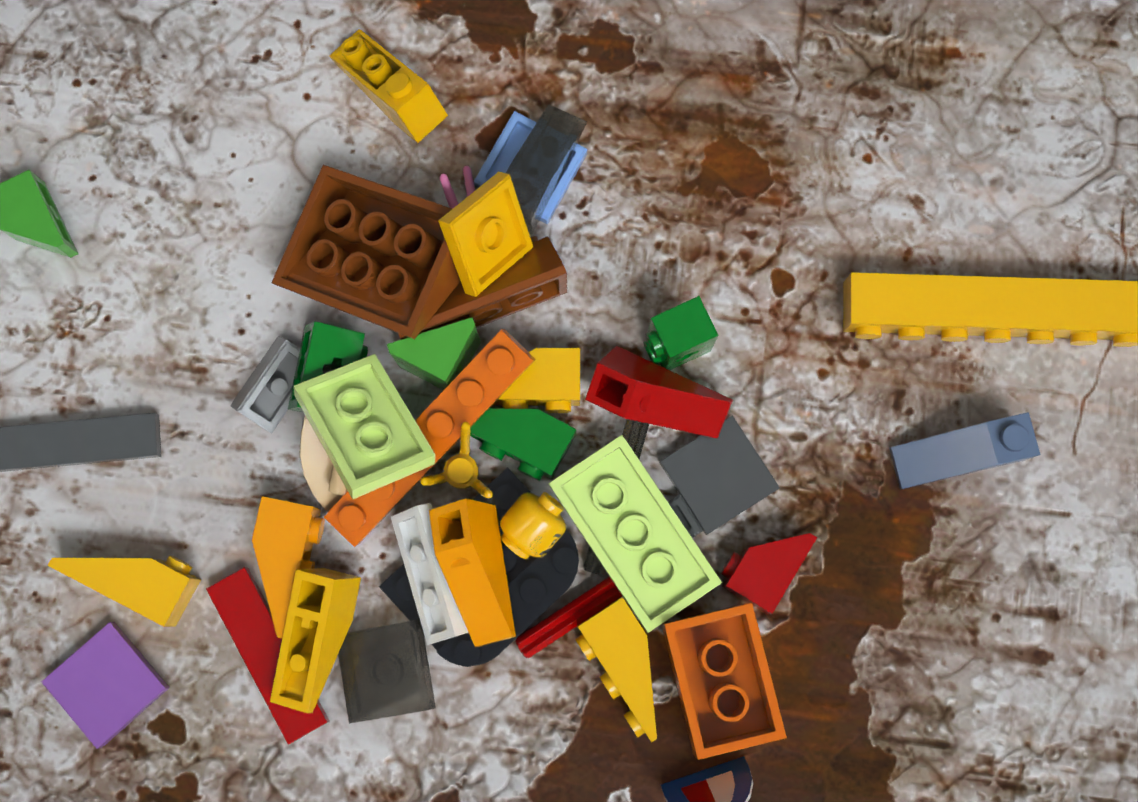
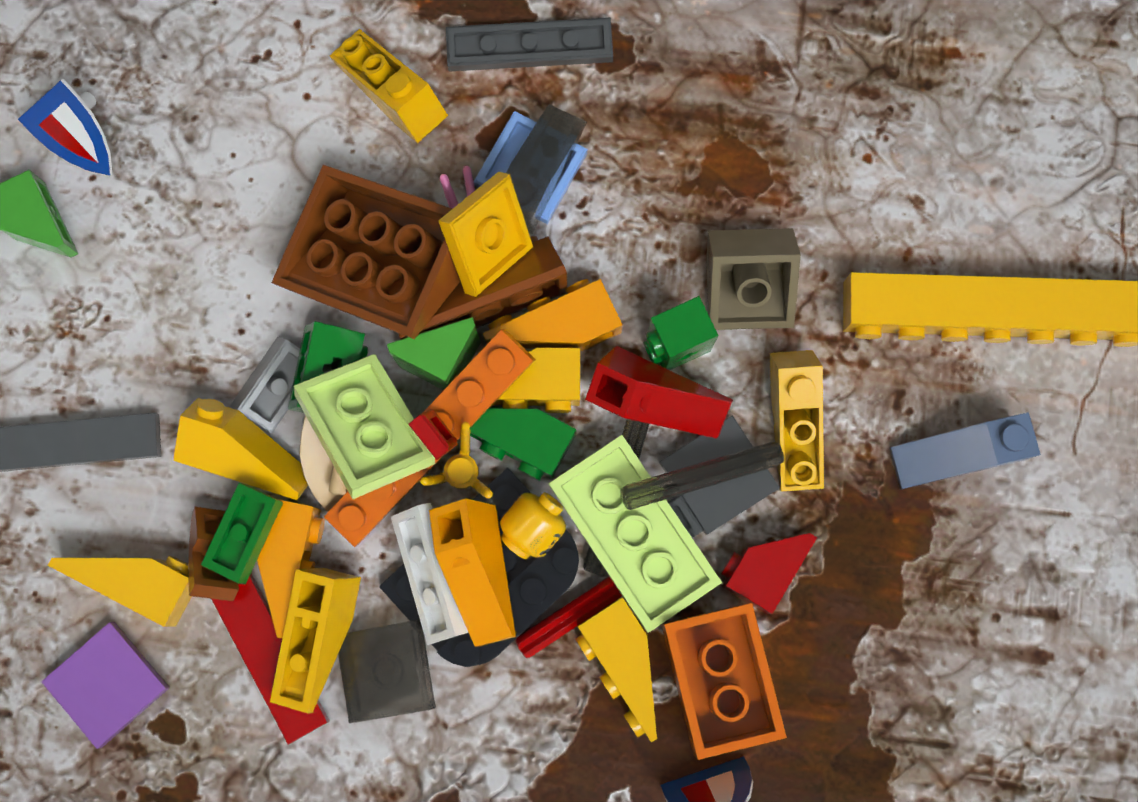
(69, 128): none -> shield
(203, 581): none -> dark orange slope
(236, 448): none -> yellow slope
(242, 533): none -> green plate
(433, 433): none -> red tile
(529, 44): none -> dark grey tile
(572, 321): none -> light orange slope
(701, 475): none -> clear smoke axle
(752, 278): none -> dark tan slope
(798, 418): none -> yellow slope

